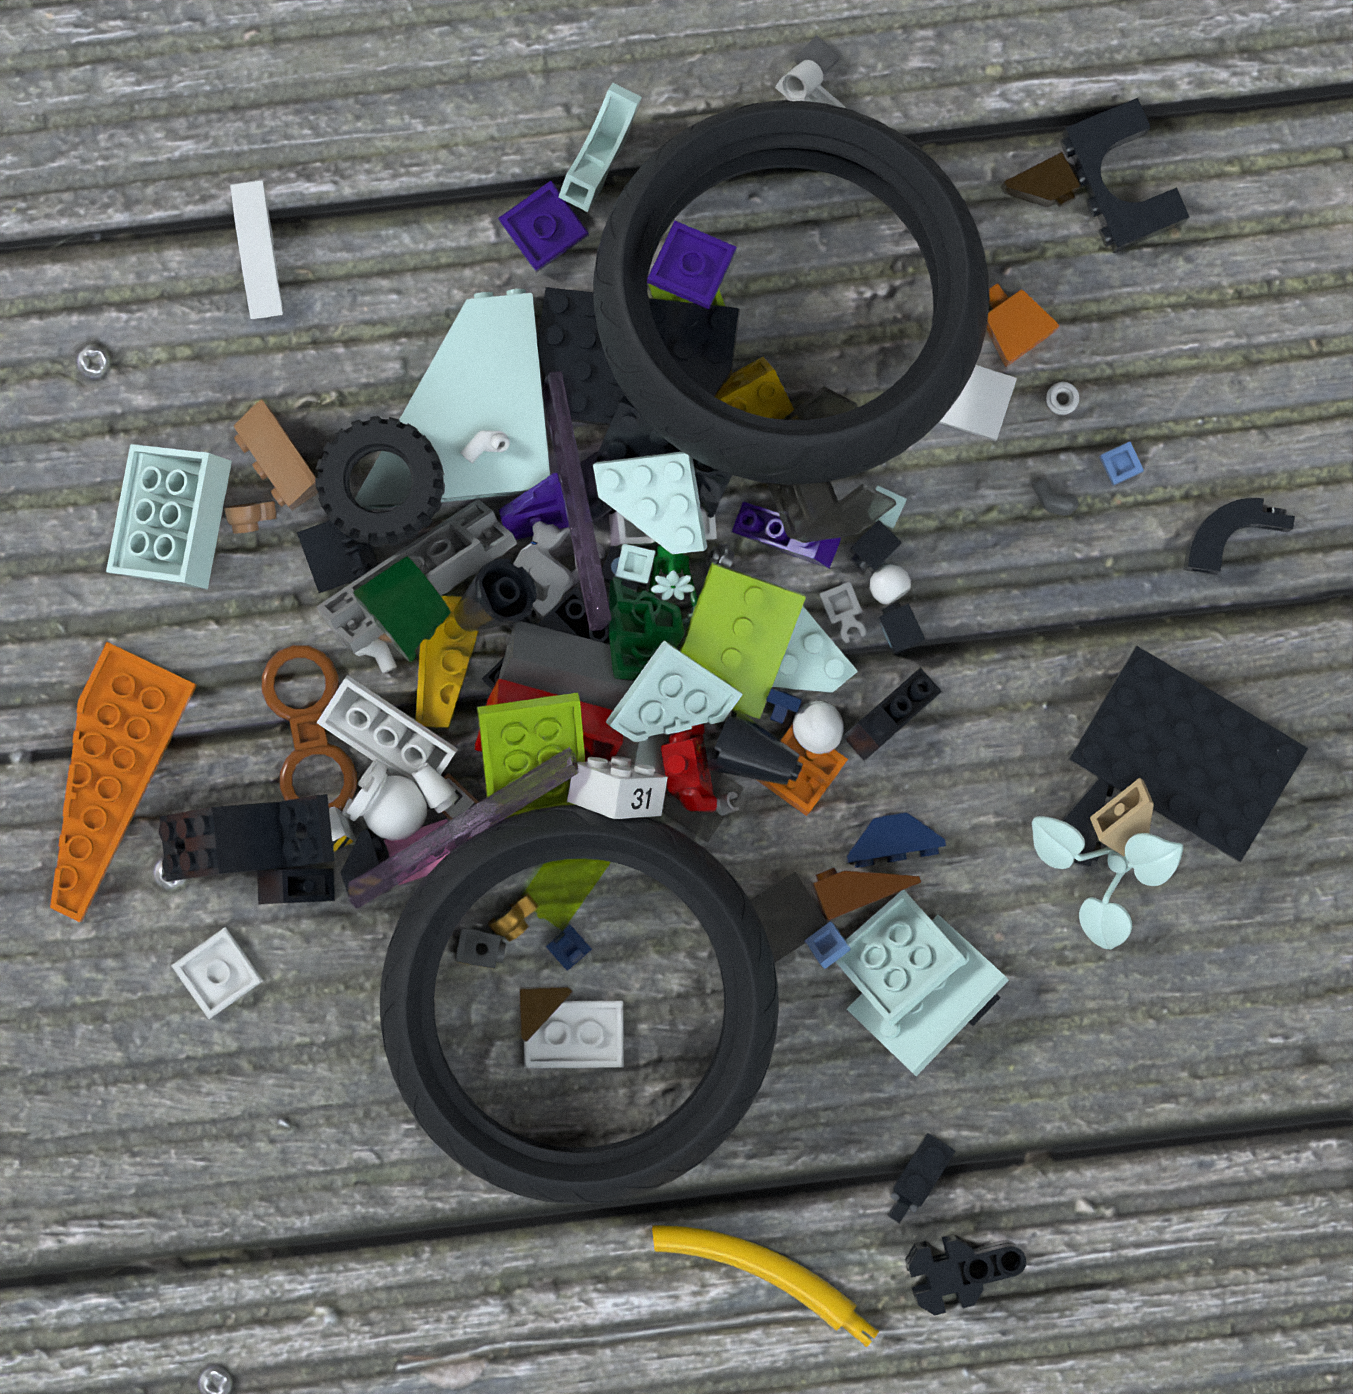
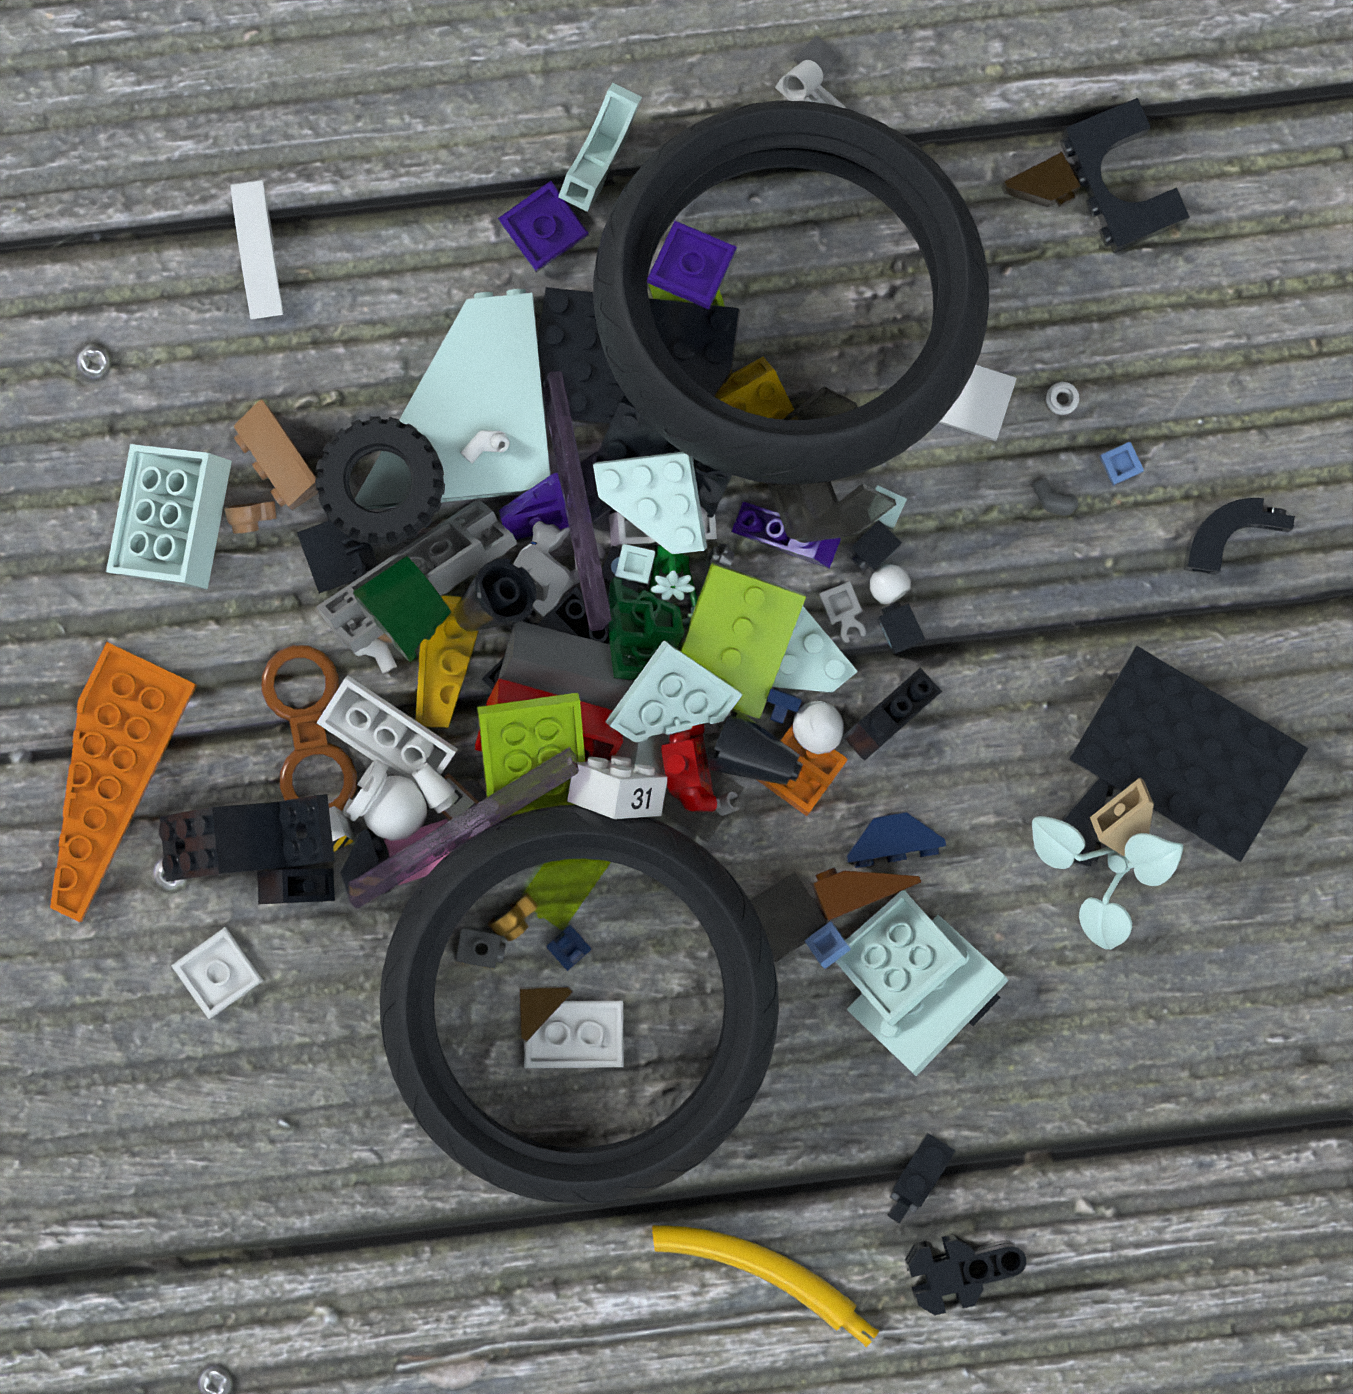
(1016, 323): orange torso -> none

